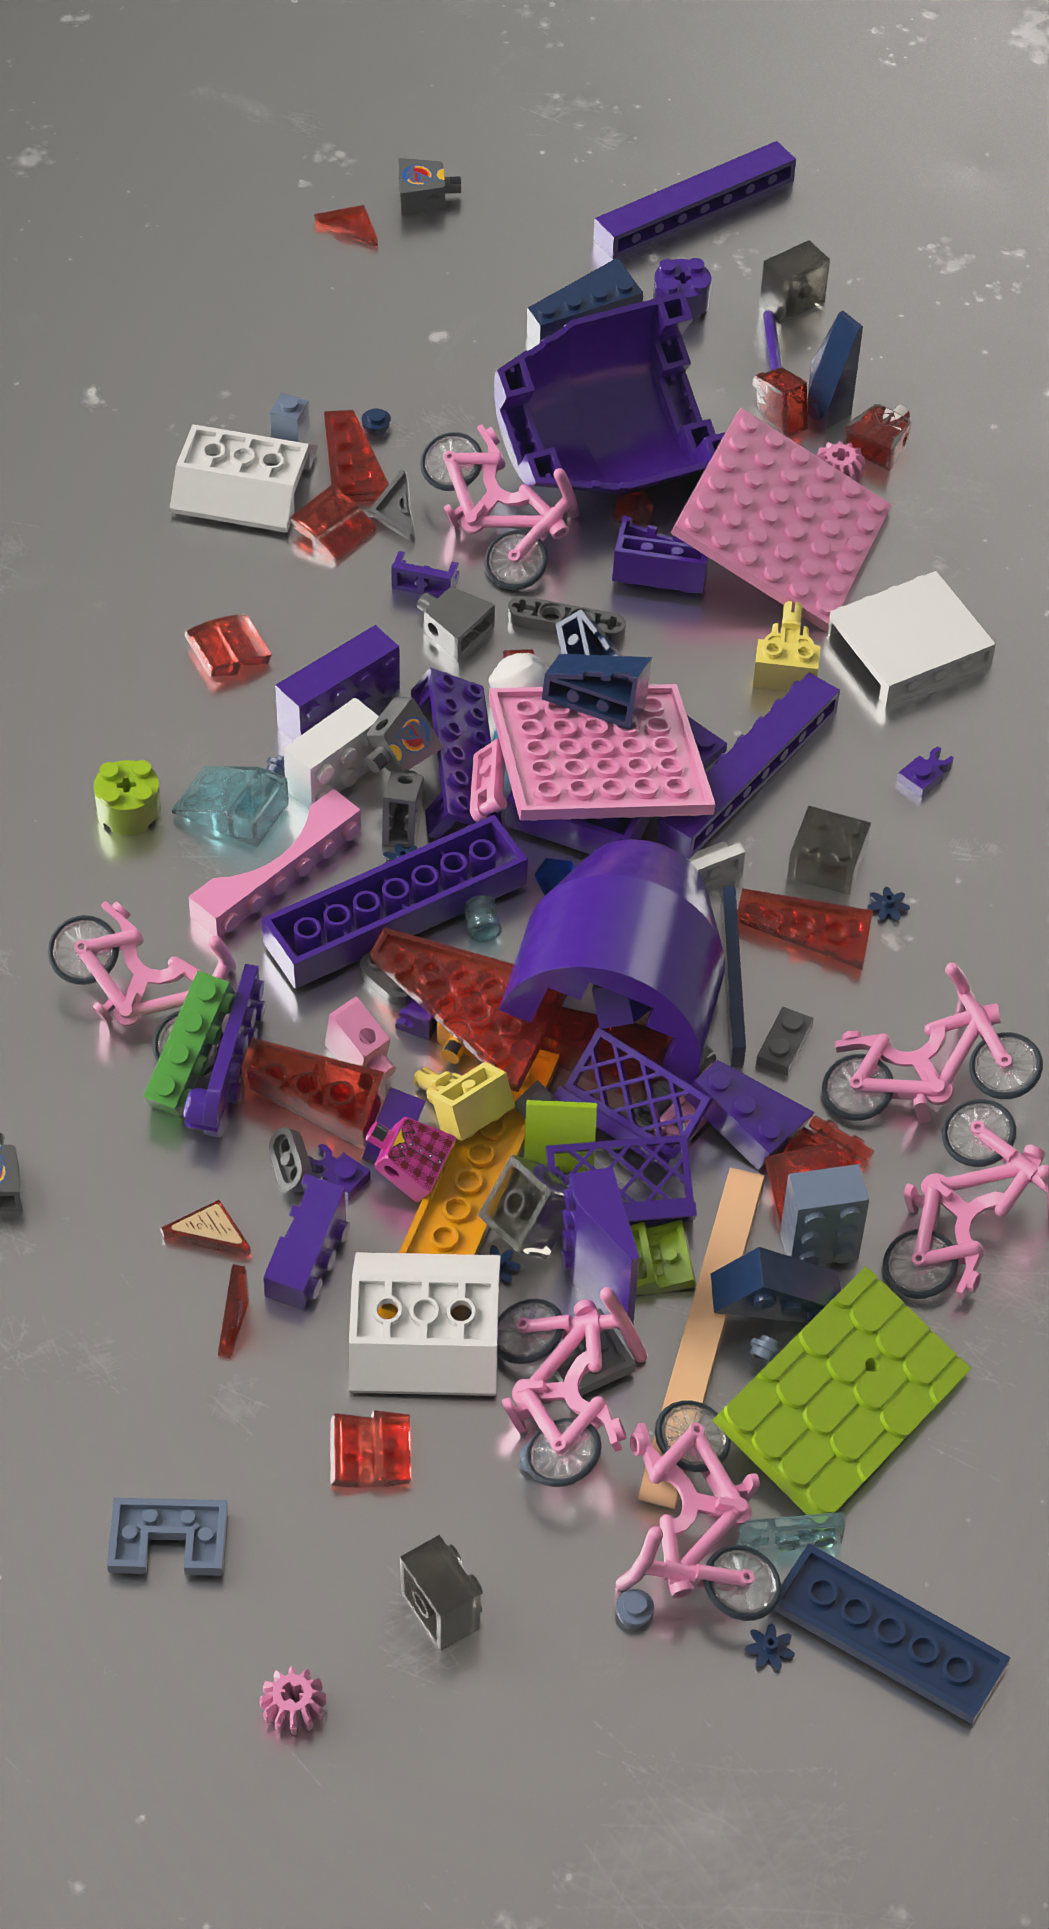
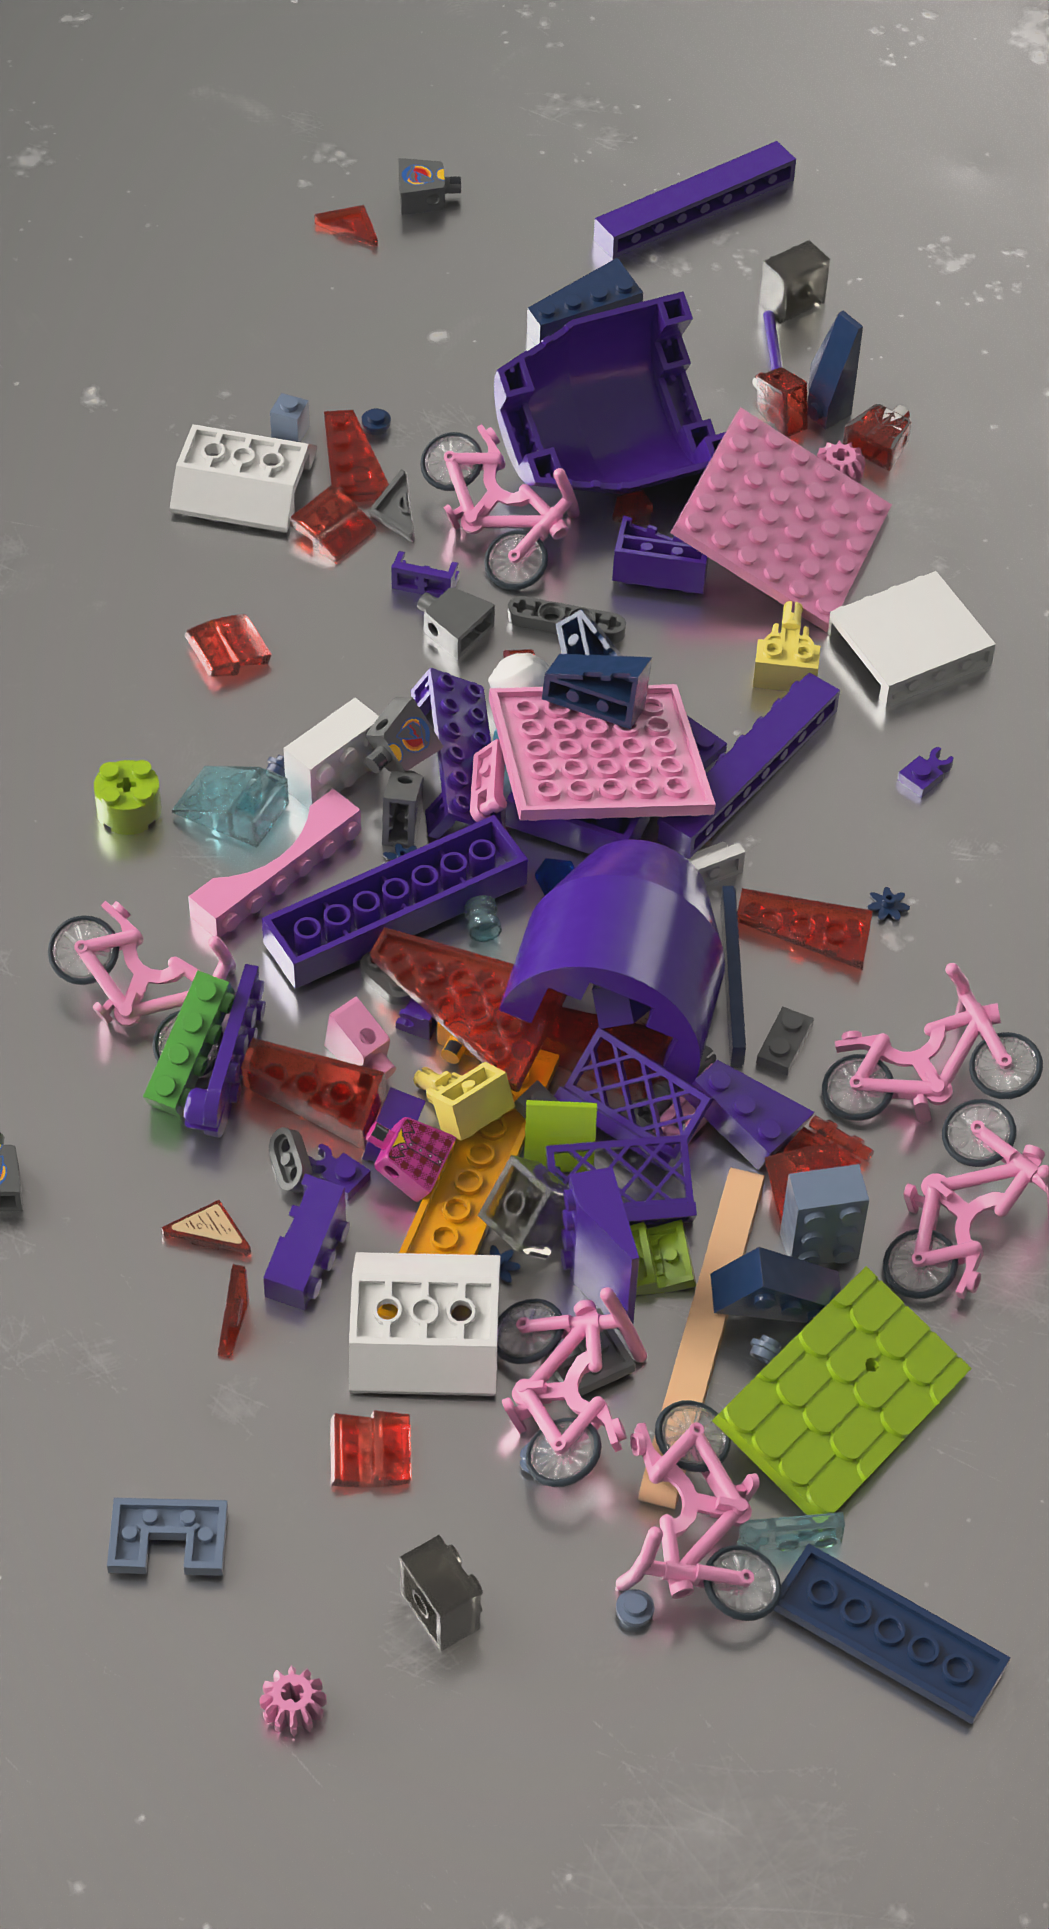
(358, 669): dark purple brick -> none
(685, 276): dark purple brick -> none
(769, 1647): dark blue plant -> none
(828, 850): clear smoke brick -> none

